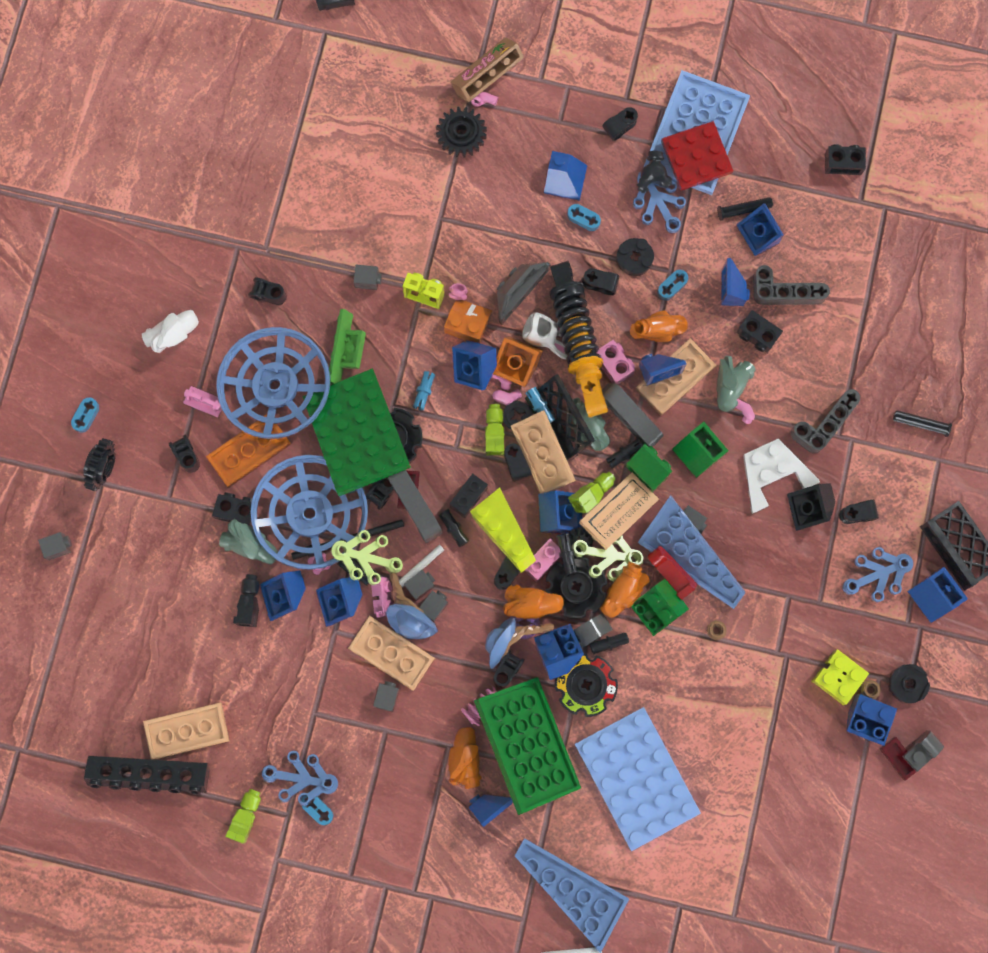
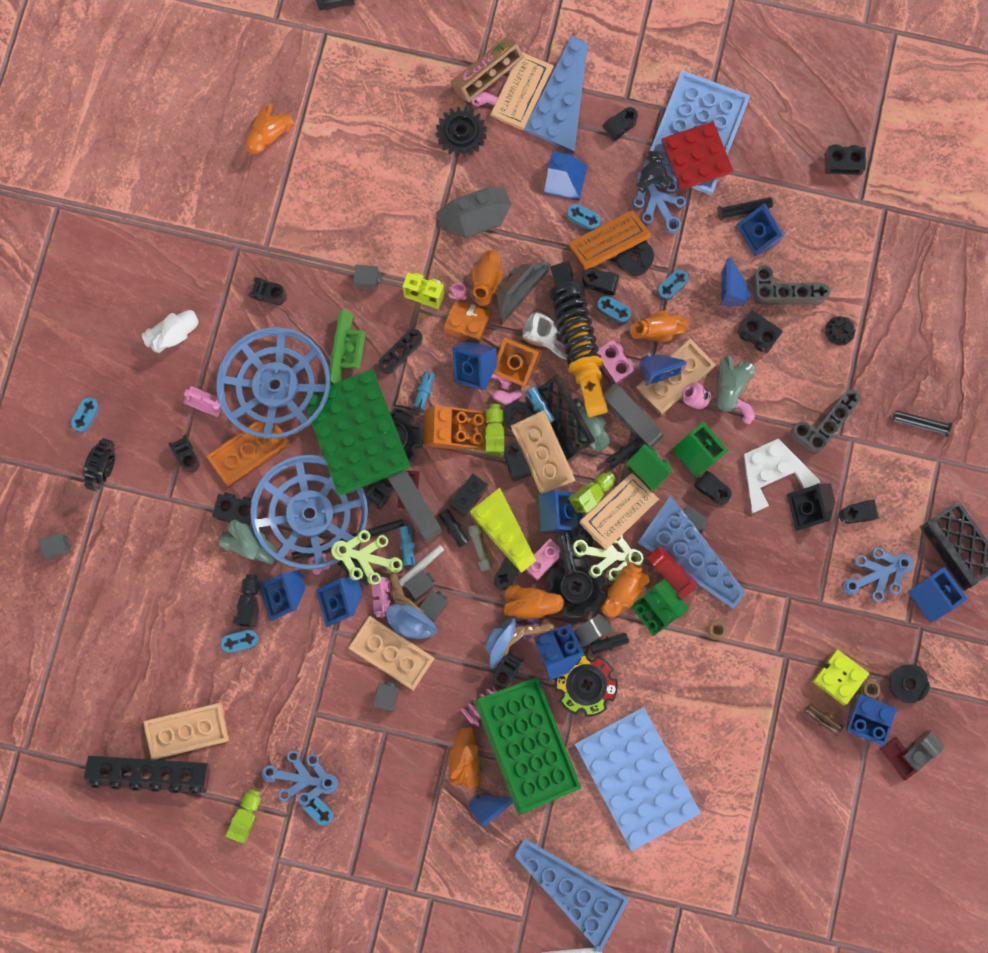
(241, 645): none -> dark azure beam
(267, 129): none -> orange animal
(386, 357): none -> black beam
(407, 545): none -> dark azure pin
(454, 428): none -> orange slope
(474, 532): none -> light grey bar
(475, 212): none -> dark grey wedge
(487, 277): none -> orange animal
(522, 91): none -> light nougat tile
(559, 105): none -> medium blue wing
(609, 240): none -> orange tile
(612, 314): none -> dark azure beam
(696, 395): none -> bright pink head
(712, 487): none -> black piece
(823, 719): none -> reddish brown pin
(843, 338): none -> black gear

